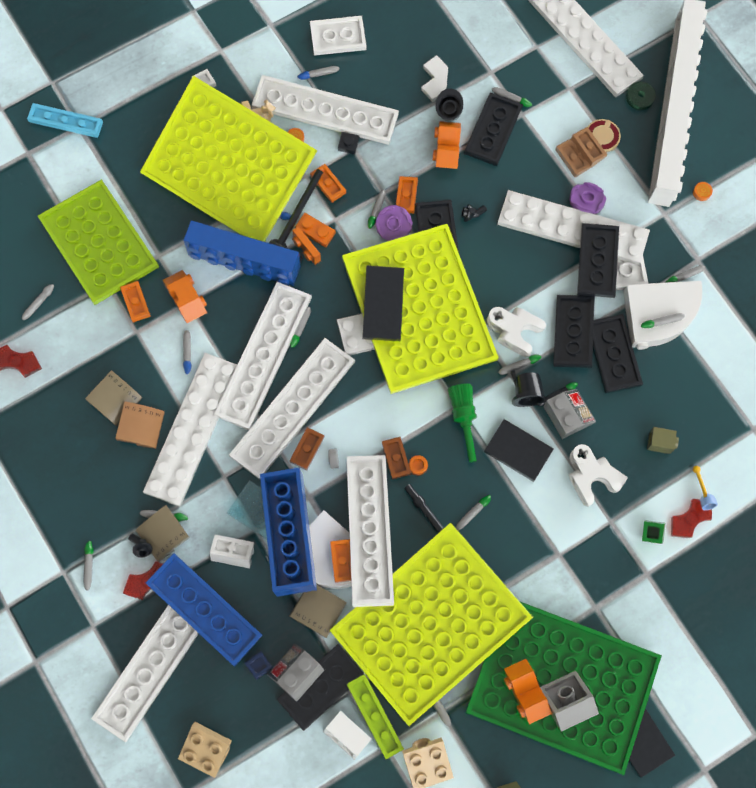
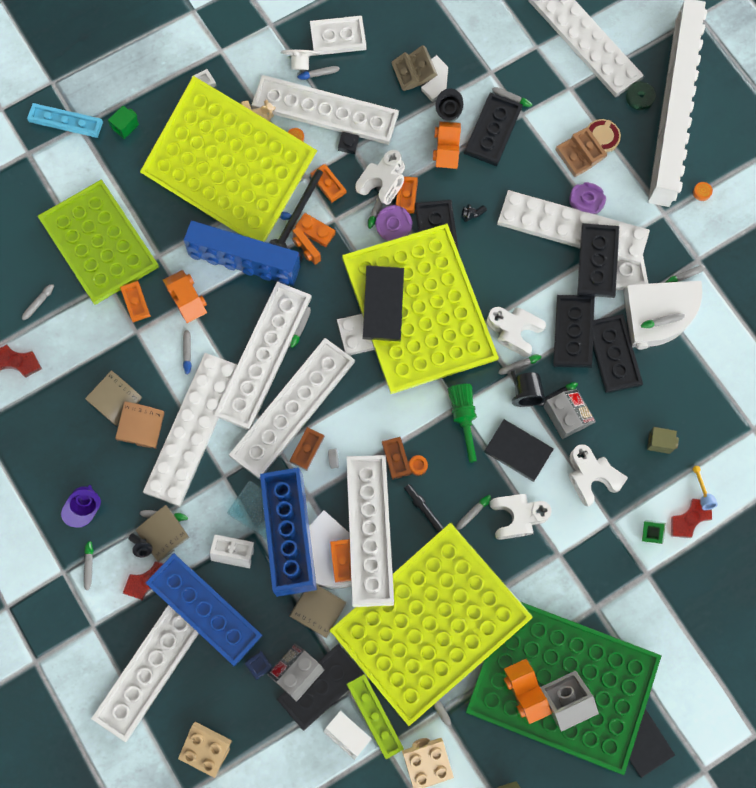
(80, 507): none -> dark purple piece
(123, 121): none -> green brick
(300, 58): none -> white wheel
(384, 175): none -> white piece
(414, 68): none -> dark tan slope
(522, 514): none -> white piece

